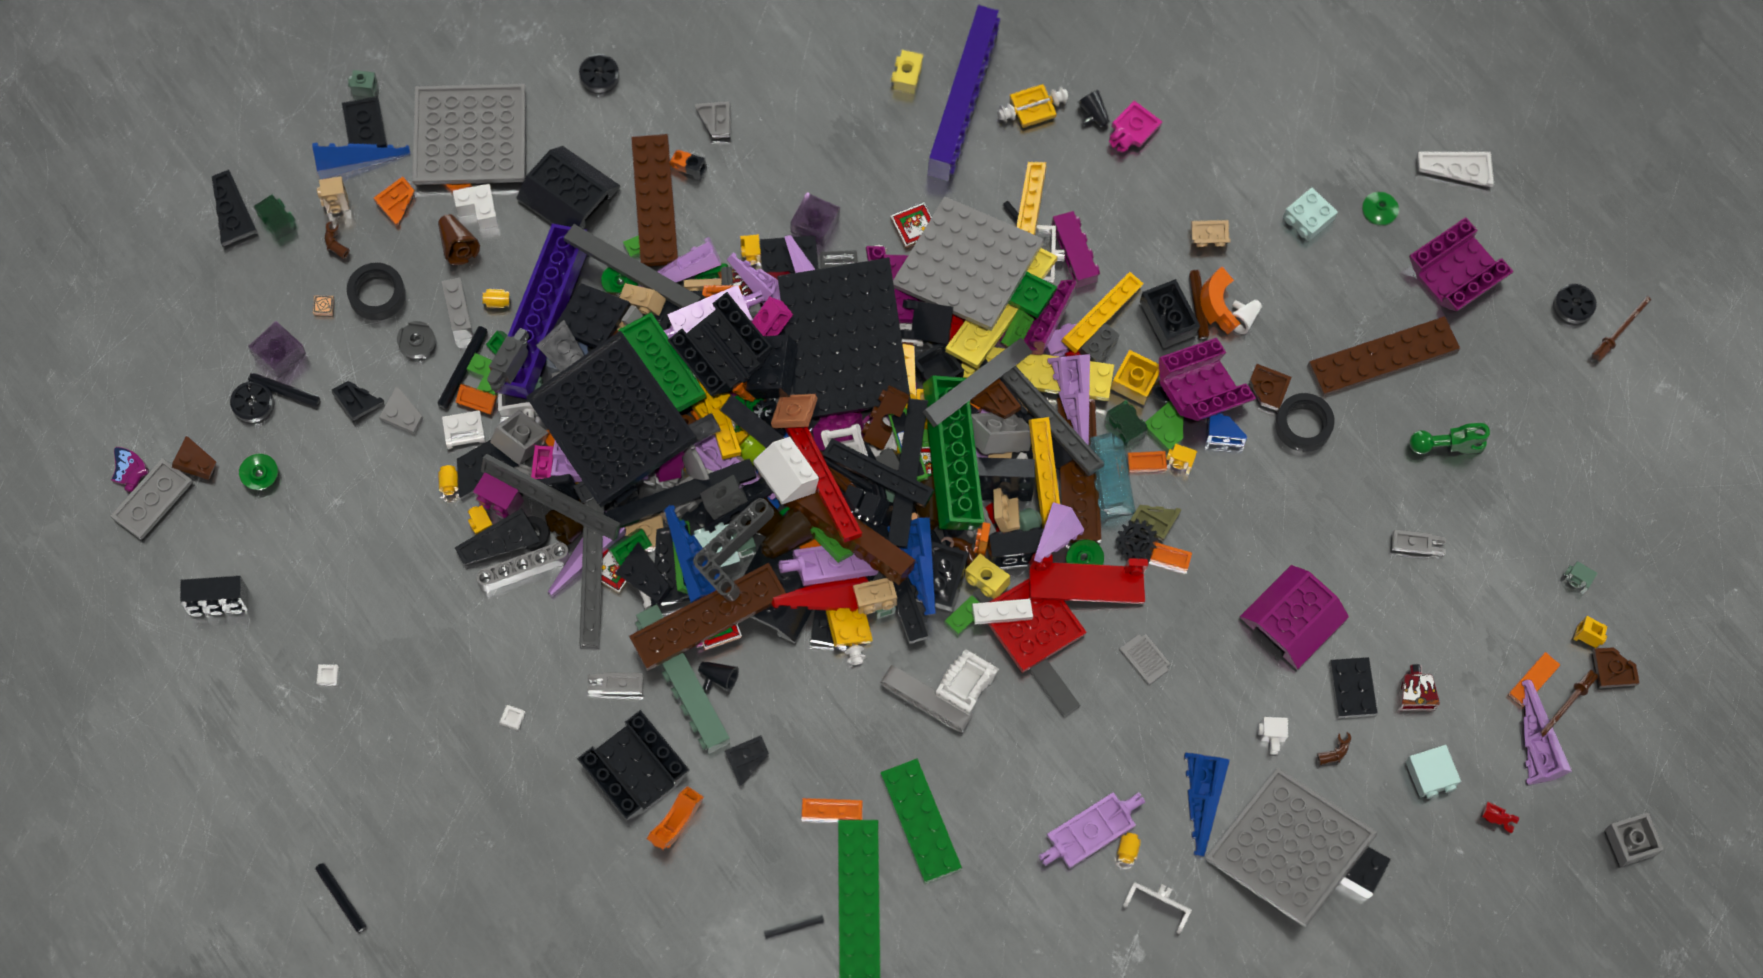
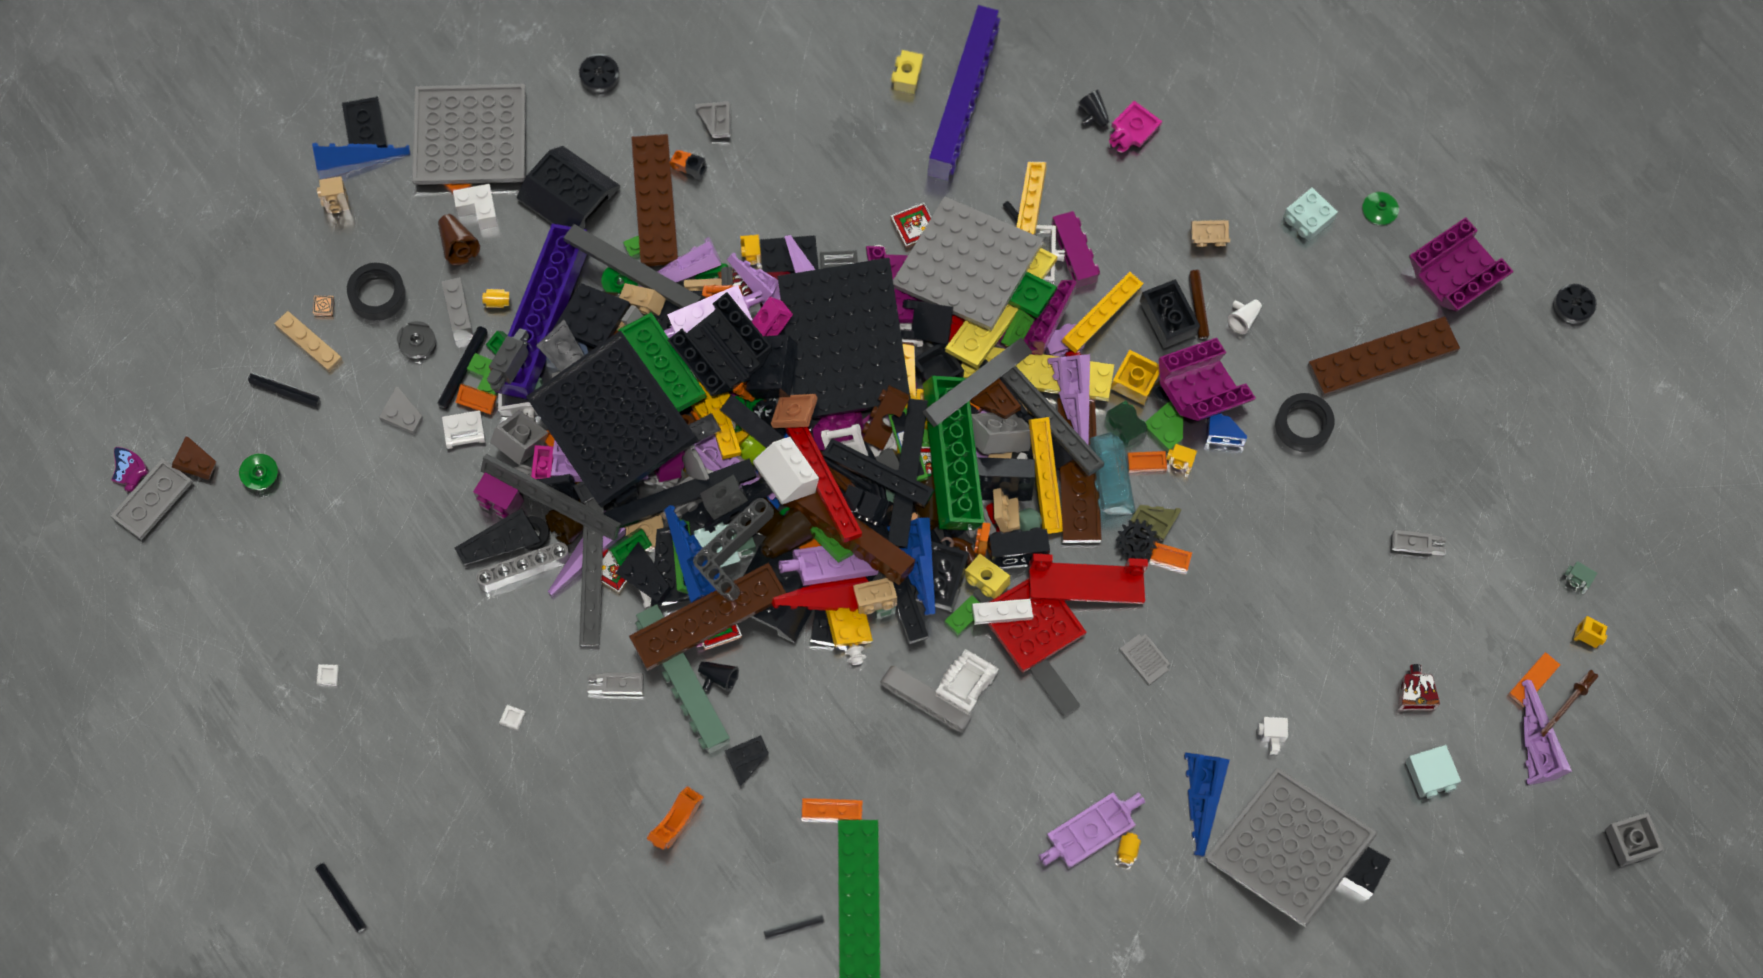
(214, 595): black brick -> none
(232, 213): black wing -> none
(259, 409): black wheel -> none
(272, 213): clear green brick -> none
(277, 349): clear purple brick -> none
(308, 341): none -> tan plate
(332, 244): reddish brown piece -> none
(356, 400): black wing -> none
(363, 83): sand green brick -> none
(395, 199): orange wing -> none
(448, 480): yellow brick -> none
(470, 466): black wing -> none
(478, 519): yellow brick -> none
(634, 766): black slope -> none
(815, 218): clear purple brick -> none
(921, 821): green plate -> none
(1033, 105): yellow plate -> none
(1059, 530): lavender wedge -> none
(1085, 546): green dish -> none
(1100, 343): dark grey brick -> none
(1164, 896): white piece -> none
(1213, 302): orange arch -> none
(1269, 386): reddish brown plate -> none
(1296, 614): magenta slope -> none
(1336, 754): reddish brown piece -> none
(1353, 687): black plate -> none
(1459, 439): green piece -> none
(1462, 166): white wing -> none
(1498, 815): red plate -> none
(1608, 343): reddish brown piece -> none
(1614, 669): reddish brown plate -> none

